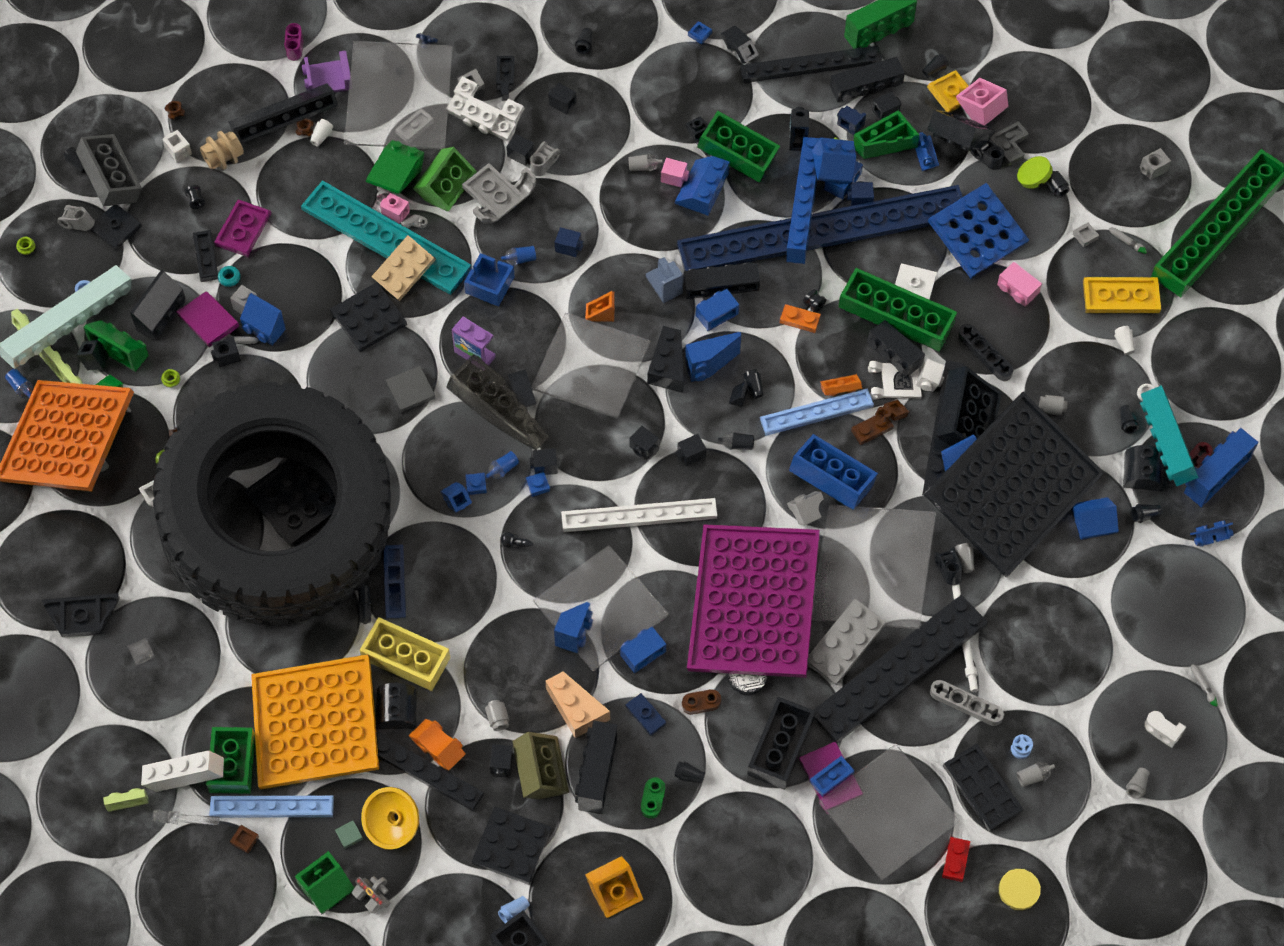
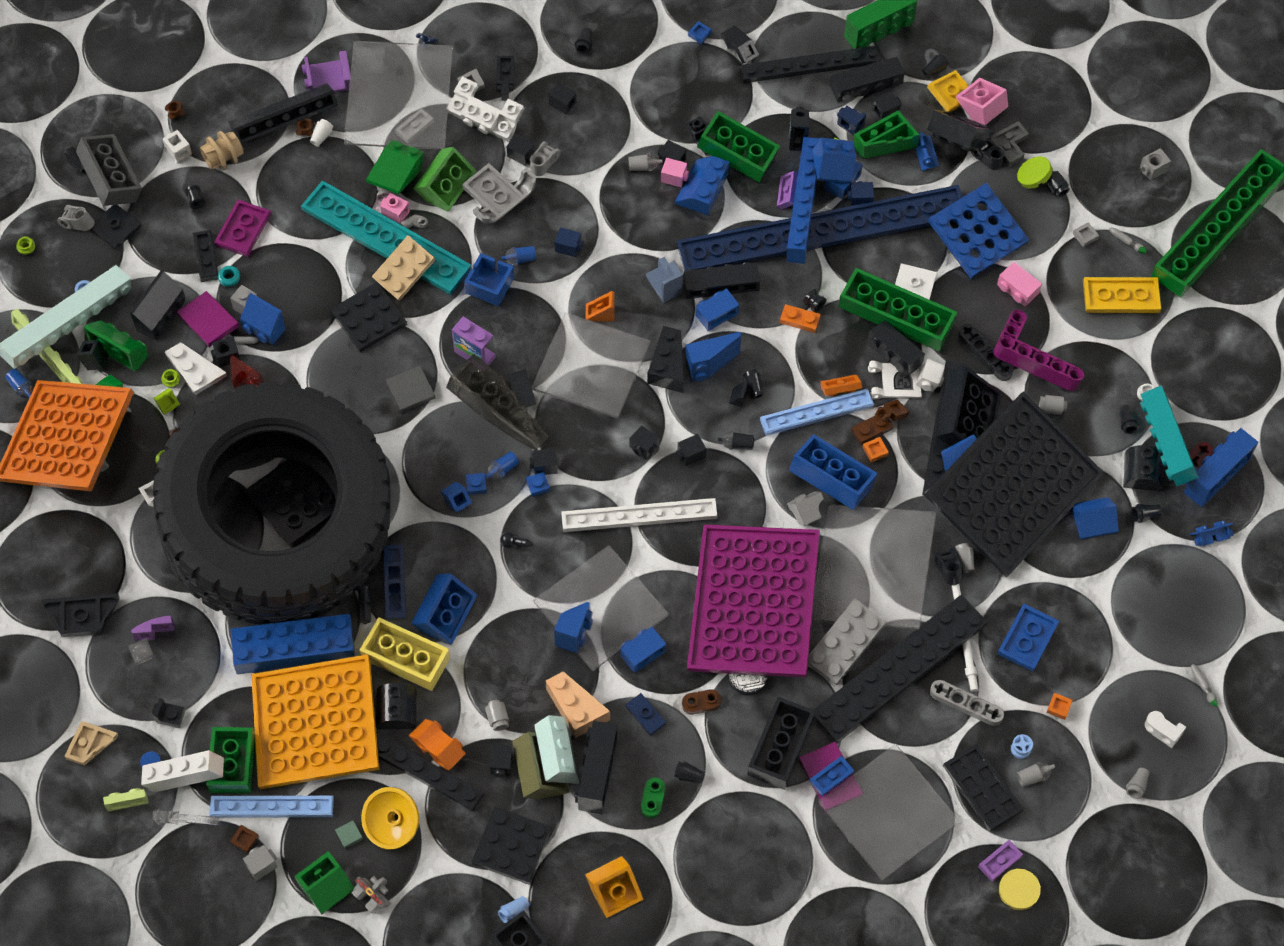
(88, 743): none -> tan wing
(148, 628): none -> medium lavender slope
(149, 758): none -> blue tile
(166, 401): none -> lime tile
(168, 714): none -> black bracket
(194, 368): none -> white wing
(241, 372): none -> clear red slope
(260, 862): none -> light grey brick
(292, 643): none -> blue brick
(293, 41): magenta beam -> none
(444, 608): none -> blue slope
(556, 750): none -> light aqua slope
(672, 151): none -> black brick
(787, 190): none -> medium lavender plate
(875, 449): none -> orange plate
(956, 859): red plate -> none
(1000, 860): none -> medium lavender plate
(1028, 637): none -> blue plate
(1032, 359): none -> magenta beam
(1059, 706): none -> orange plate
(1125, 339): white cone -> none

